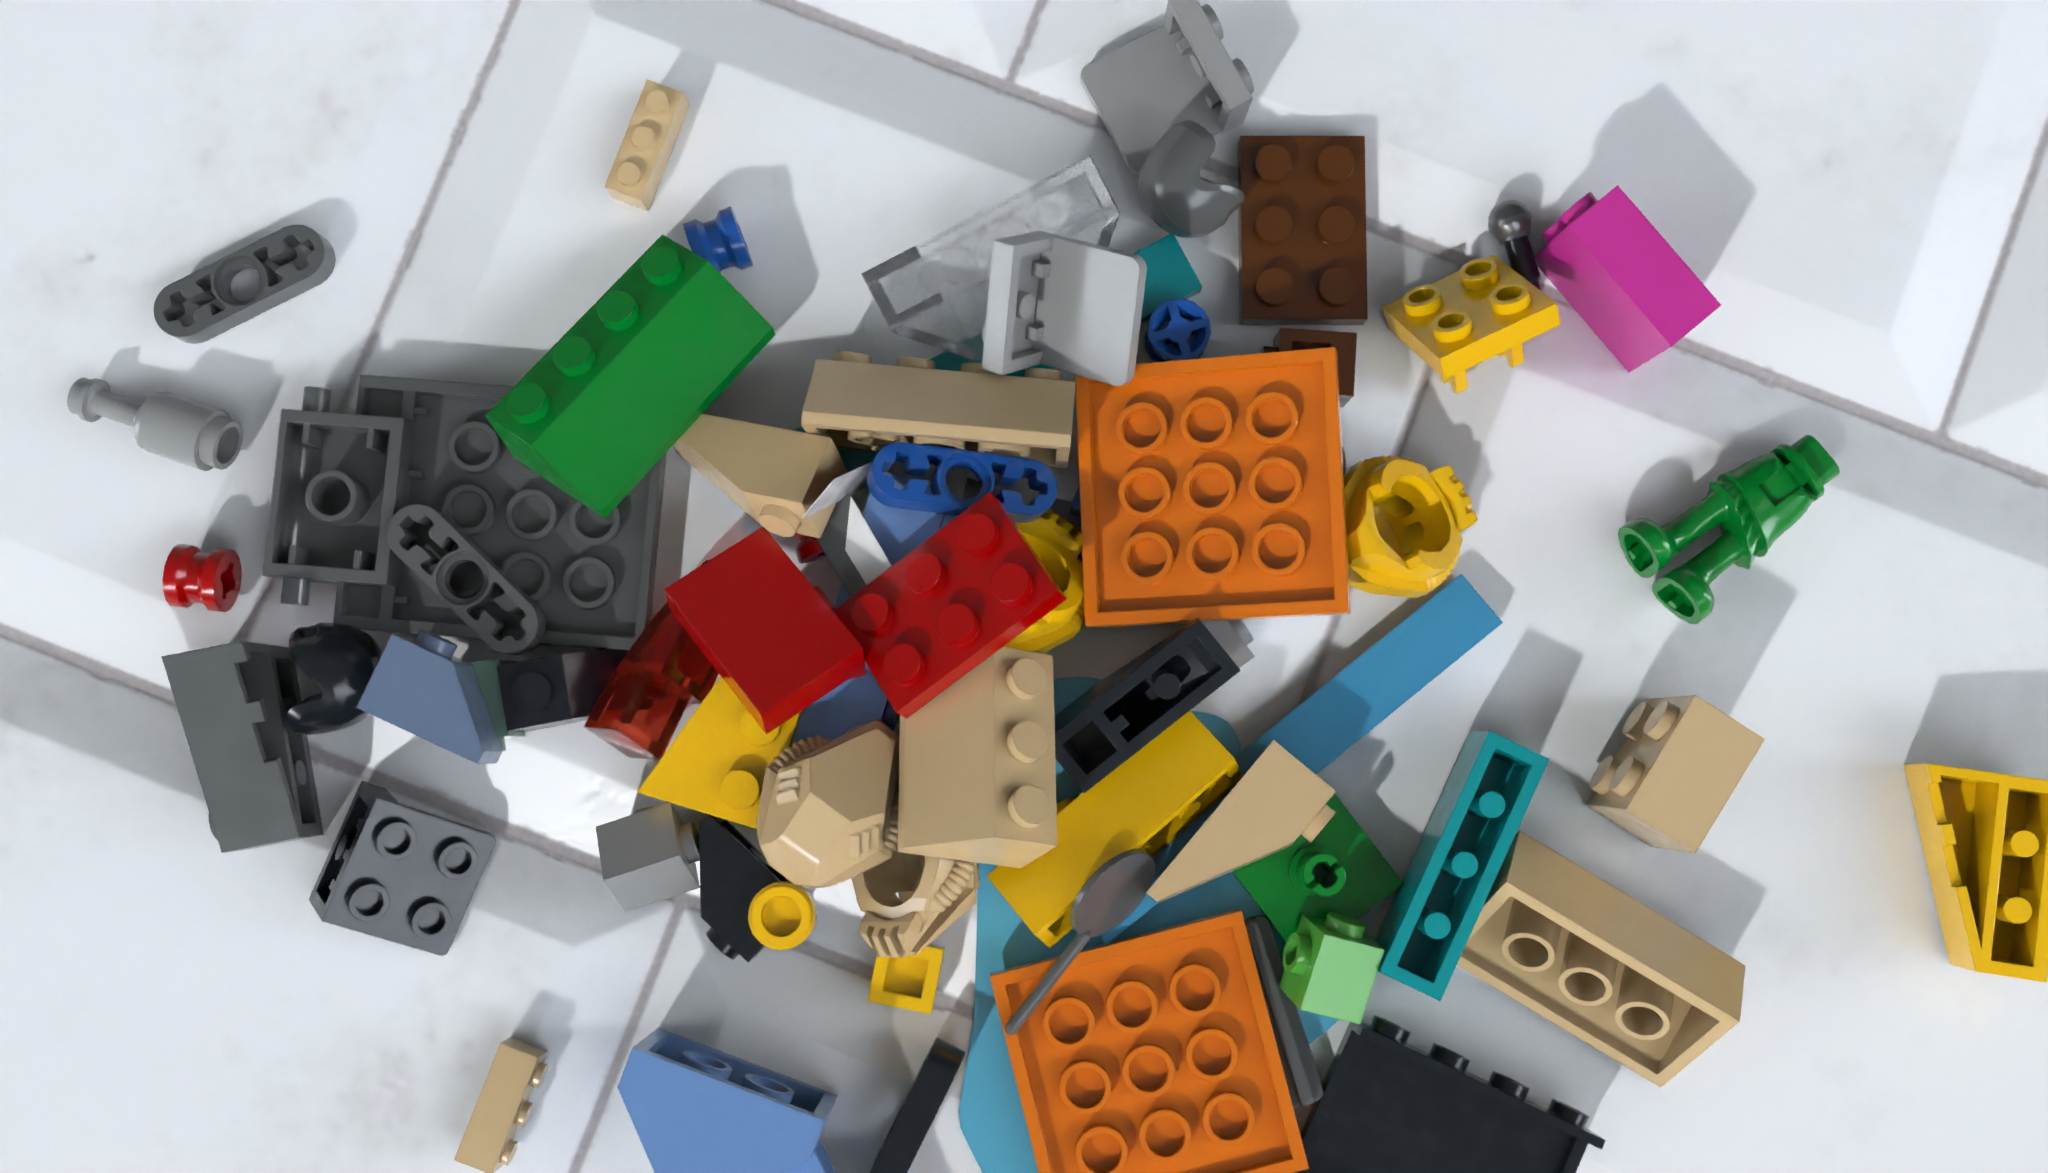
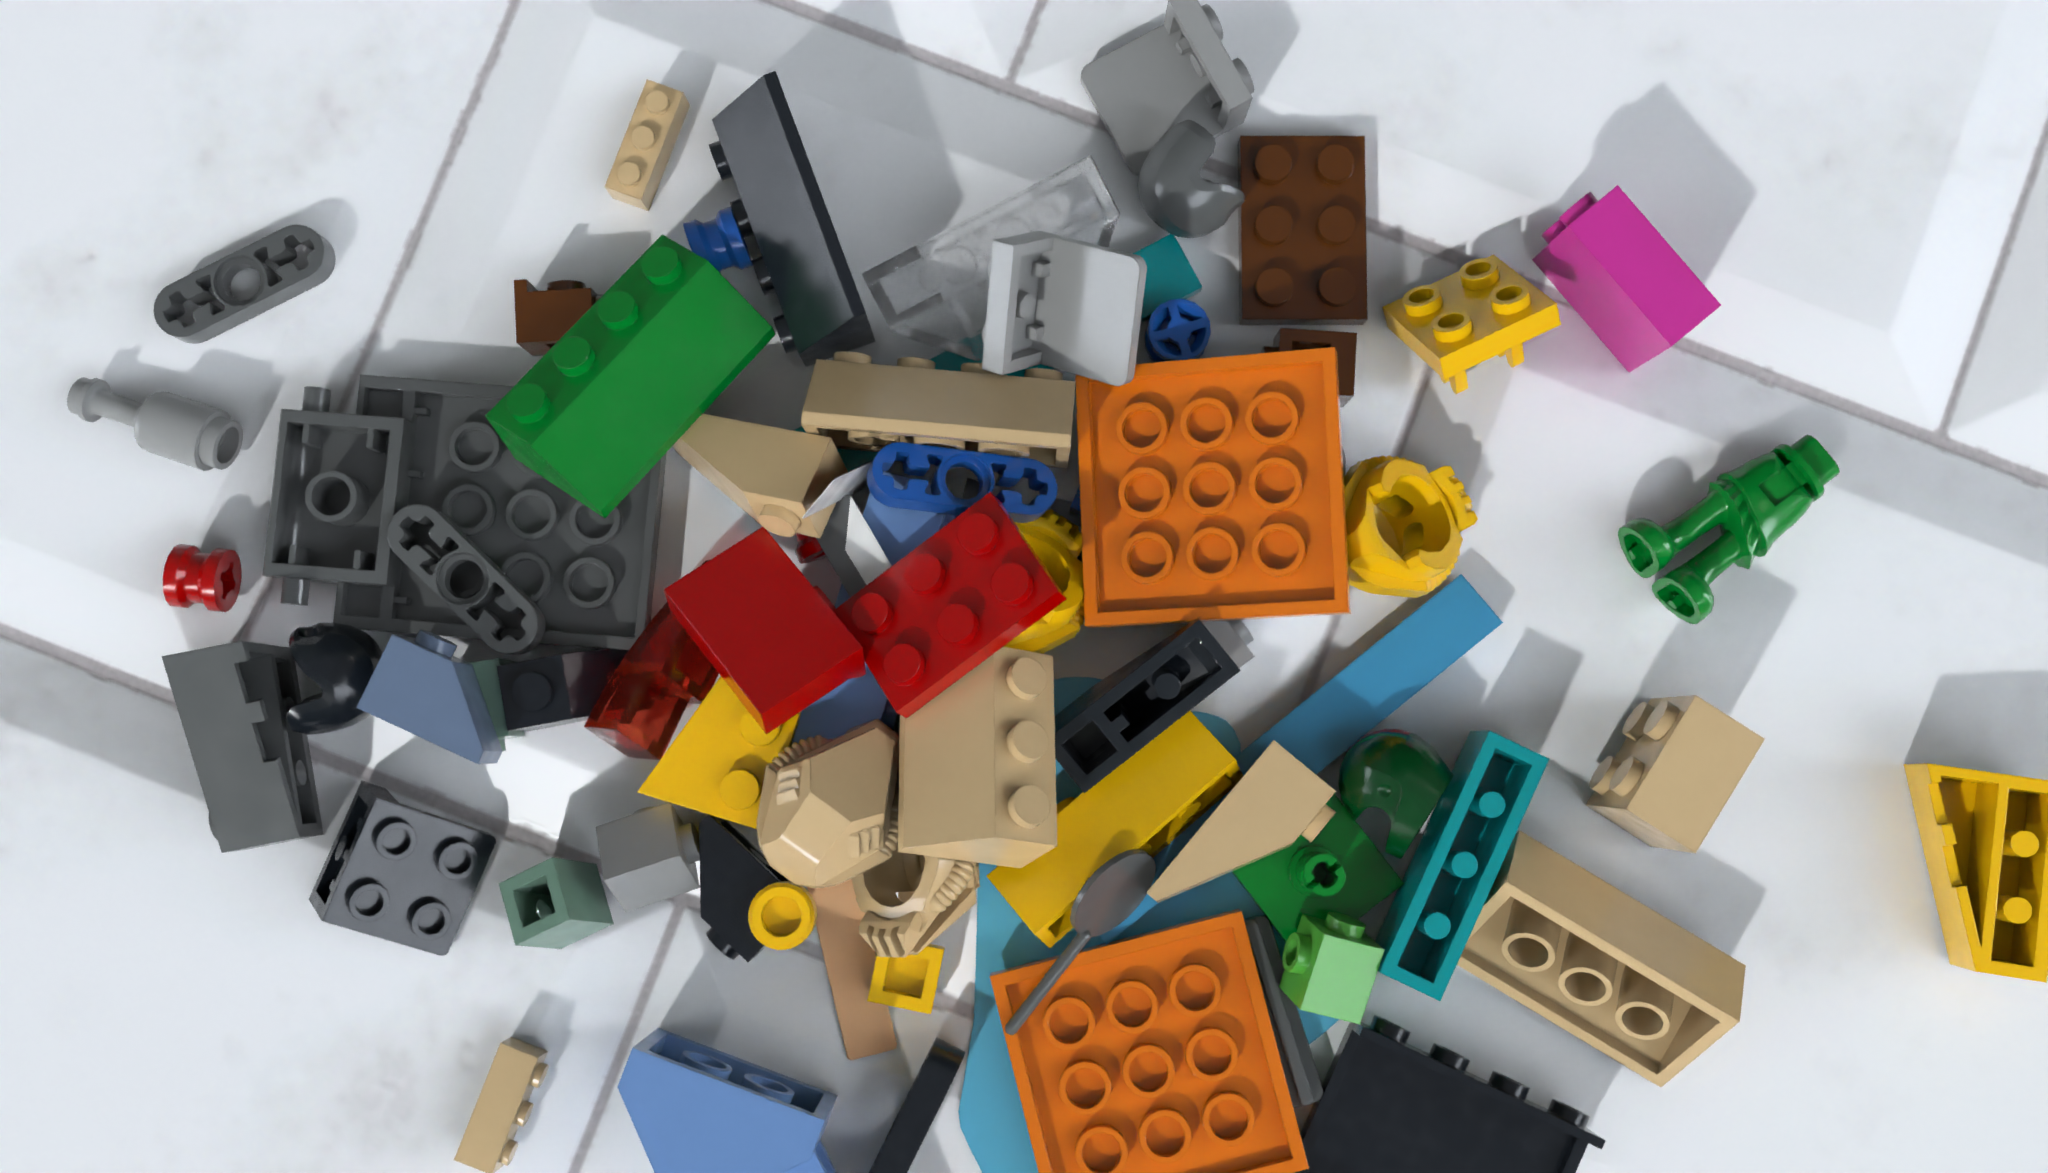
(549, 314): none -> reddish brown brick
(555, 903): none -> sand green brick
(790, 224): none -> black slope
(850, 968): none -> light nougat sticker
(1397, 775): none -> dark green helmet
(1511, 226): piece -> none

